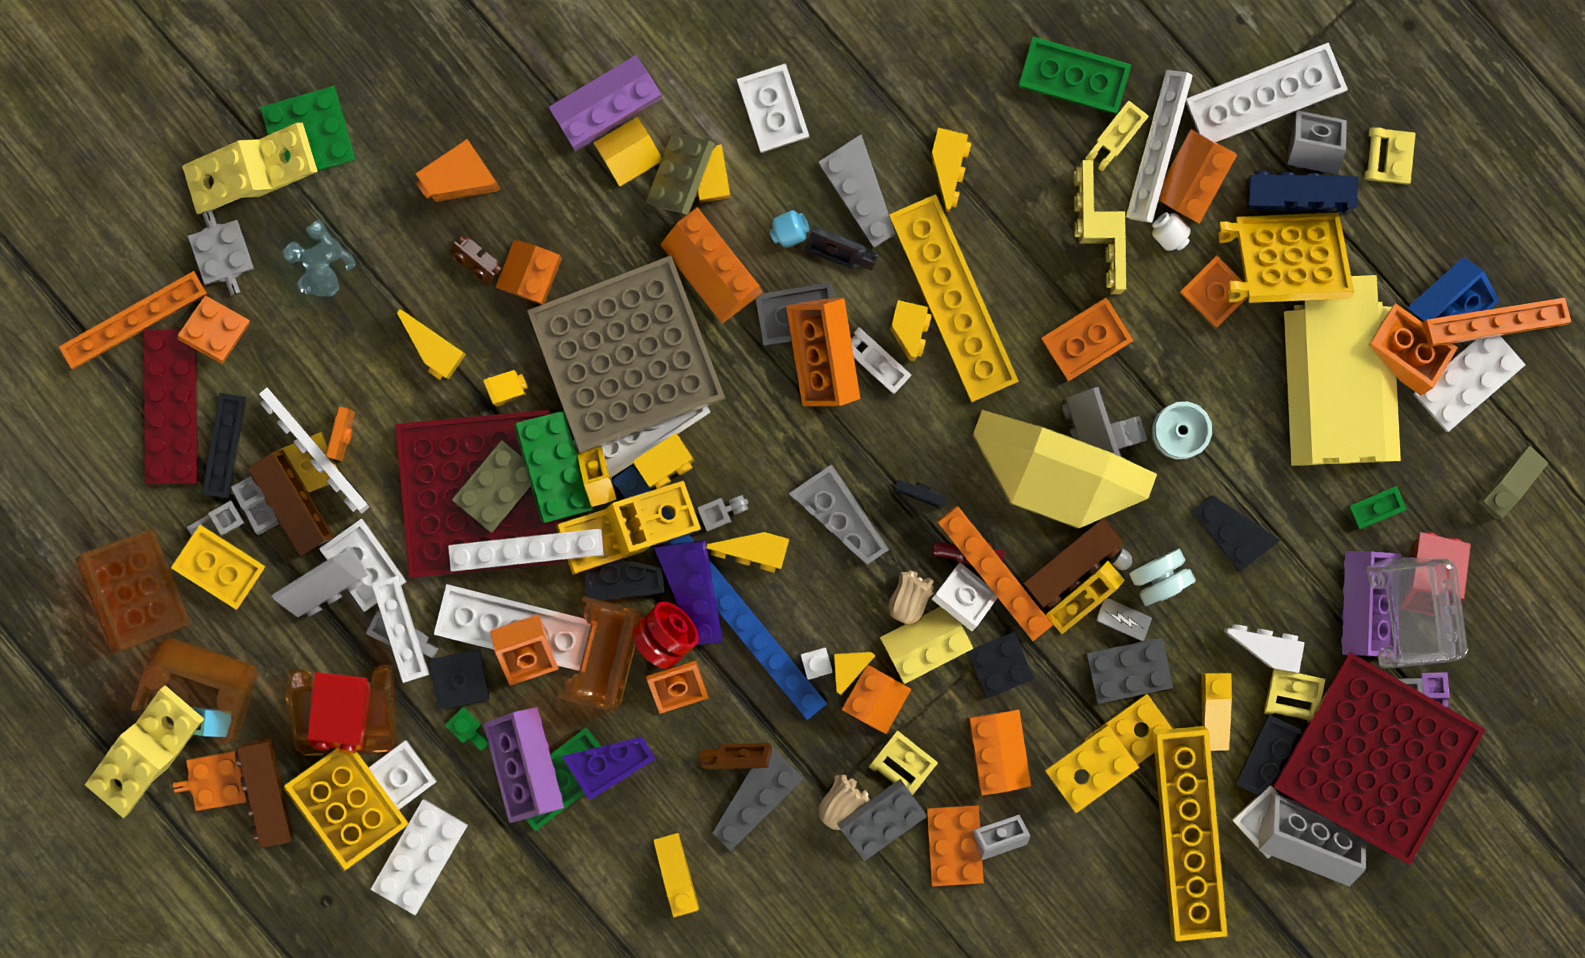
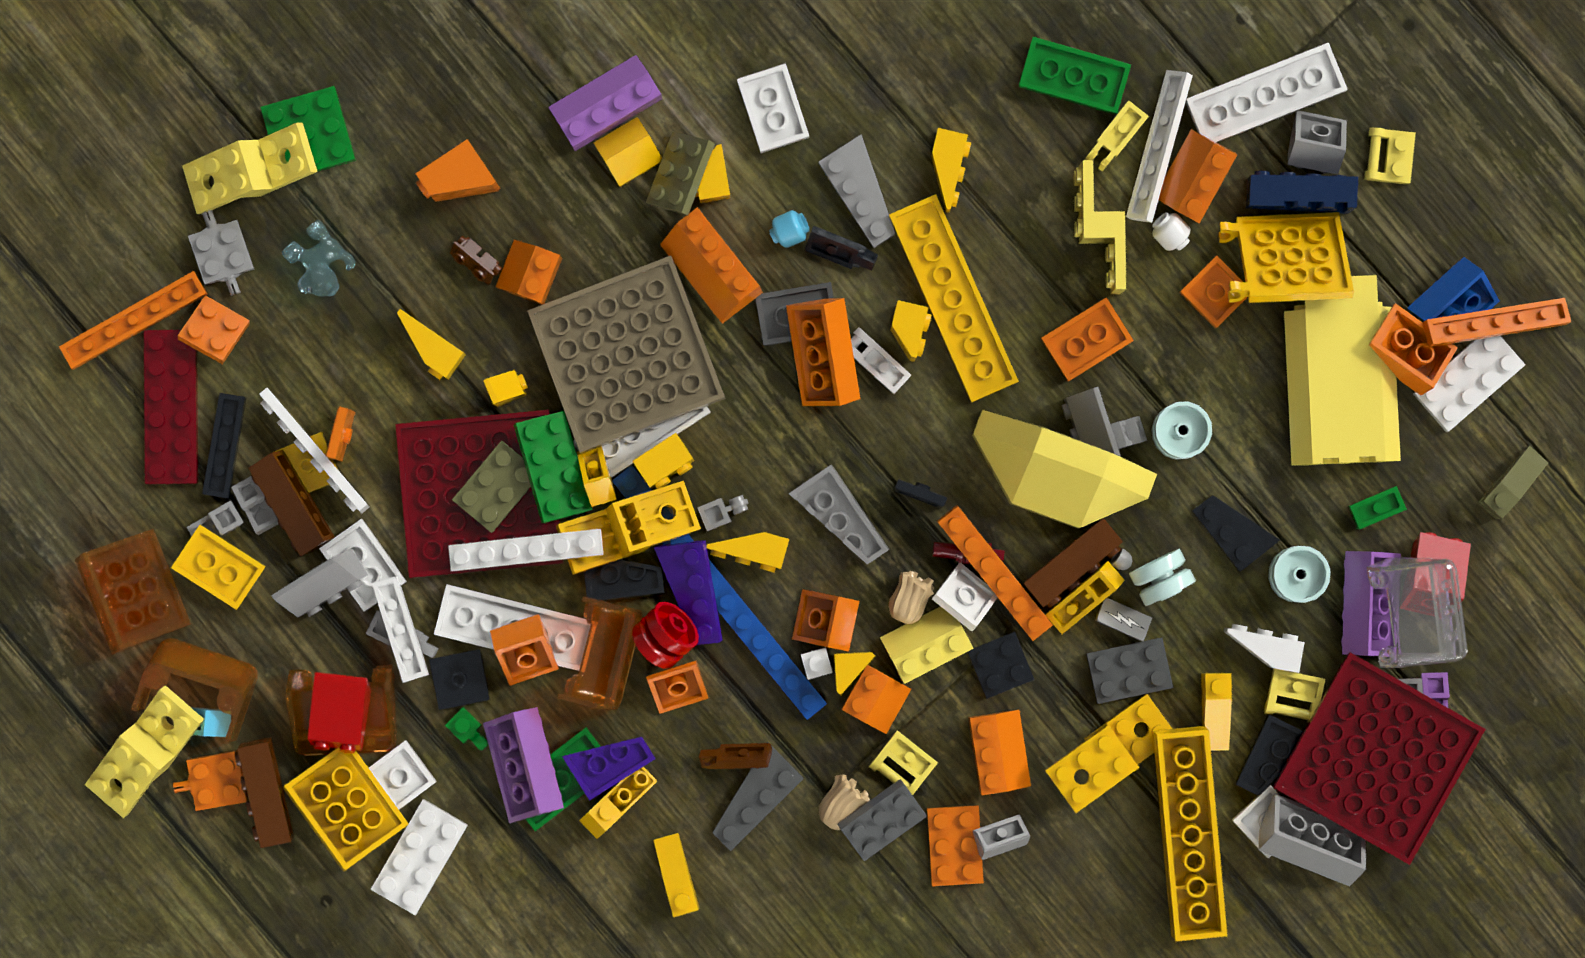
(617, 802): none -> yellow slope
(825, 620): none -> orange slope
(1284, 579): none -> light aqua wheel

